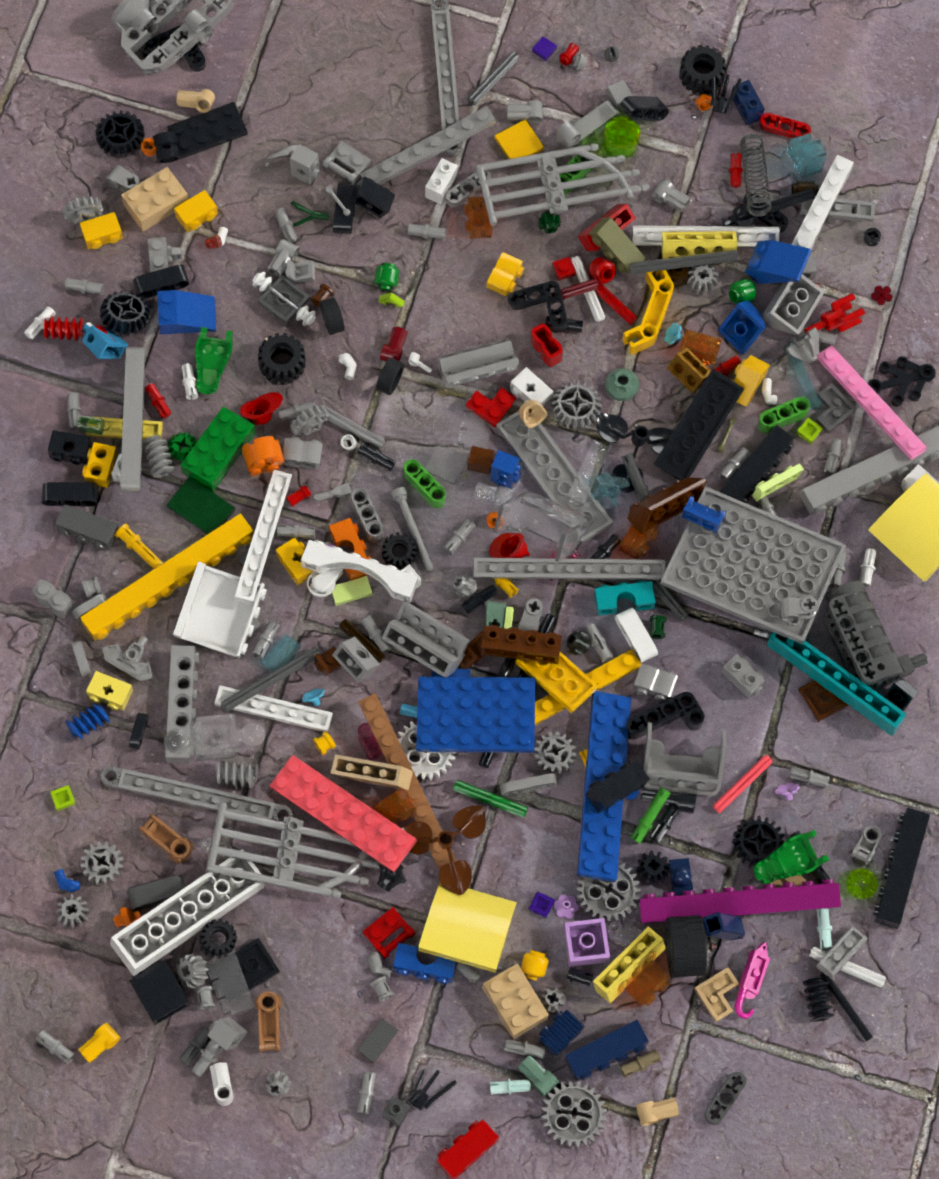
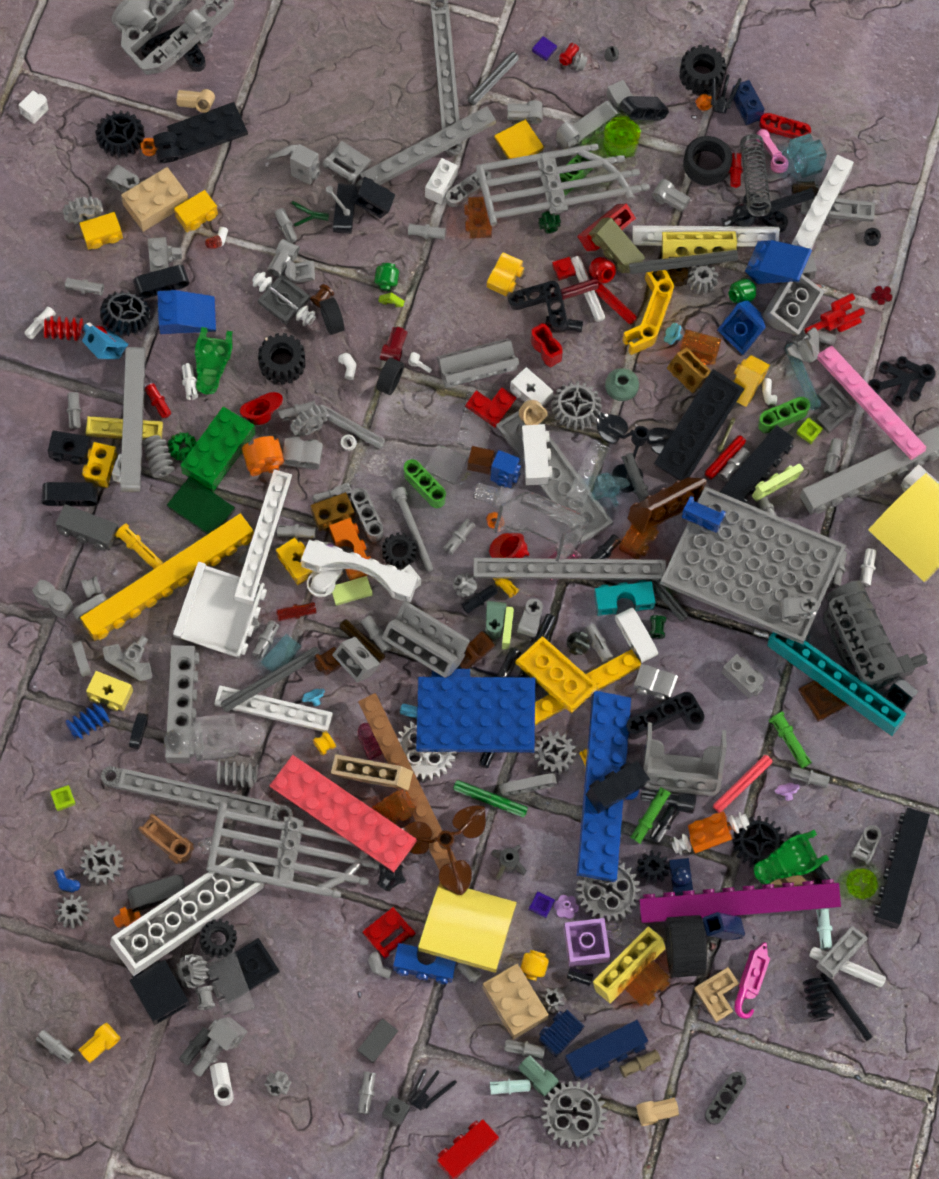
(33, 106): none -> white brick
(91, 420): clear green piece -> none
(268, 1022): medium nougat piece -> none
(296, 611): none -> clear red pin
(298, 495): red pin -> none
(330, 508): none -> pearl gold brick
(376, 457): black pin -> none
(382, 989): light grey bush -> none
(508, 865): none -> dark grey brick
(521, 644): reddish brown brick -> none
(536, 454): none -> white brick
(708, 144): none -> black tyre
(710, 832): none -> orange plate
(723, 458): none -> red axle
(728, 366): red axle -> none
(774, 153): none -> bright pink piece
(786, 732): none -> bright green pin

